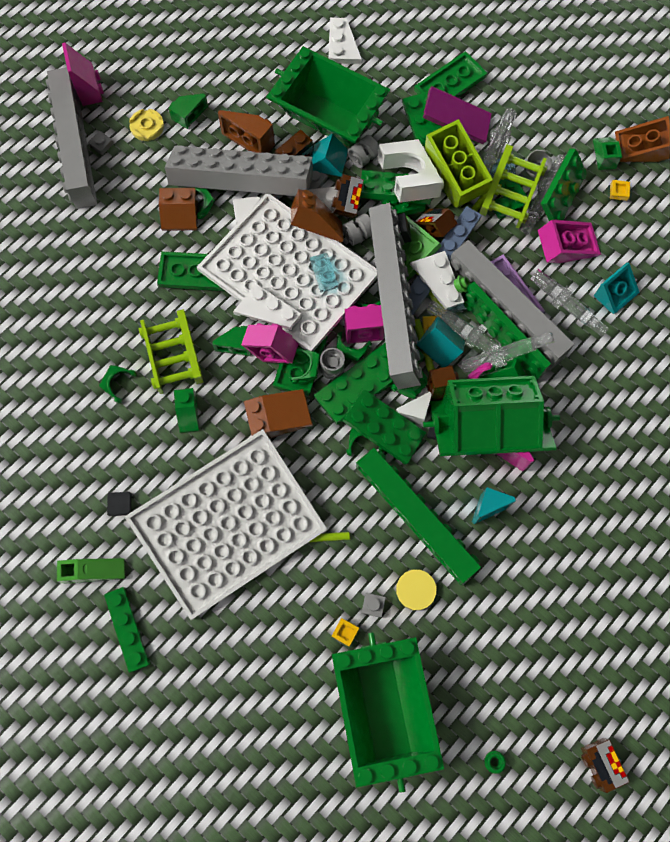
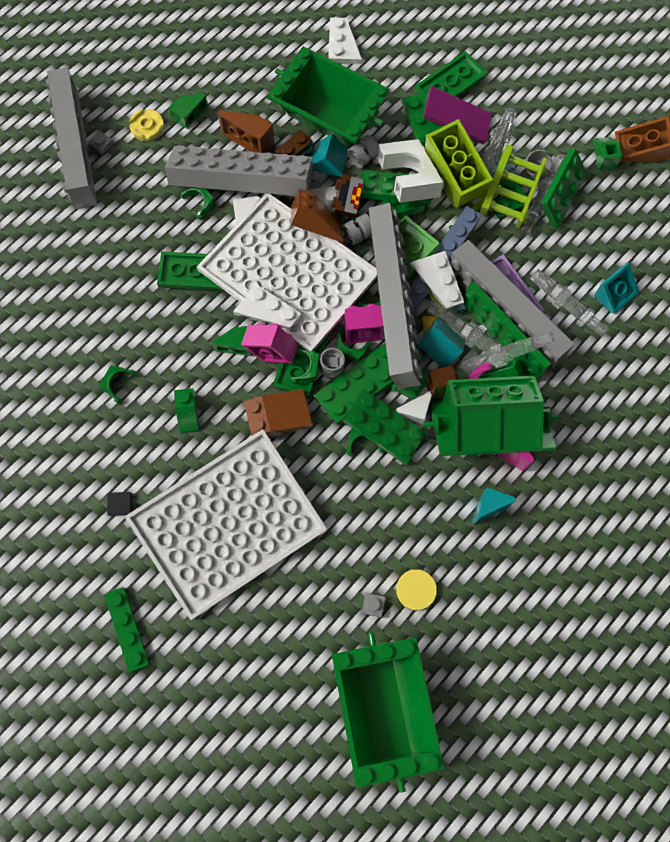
(83, 76): dark pink slope -> none
(90, 570): bright green slope -> none
(178, 209): dark orange slope -> none
(188, 356): lime fence -> none
(323, 272): clear light blue plate -> none
(331, 537): lime bar -> none
(345, 632): yellow plate -> none
(404, 228): black piece -> none
(417, 516): green brick -> none
(419, 331): lime bar -> none
(437, 221): reddish brown brick -> none
(461, 284): bright green plate -> none
(501, 762): green plate -> none
(568, 241): dark pink slope -> none
(604, 765): brick -> none
(620, 190): yellow plate -> none

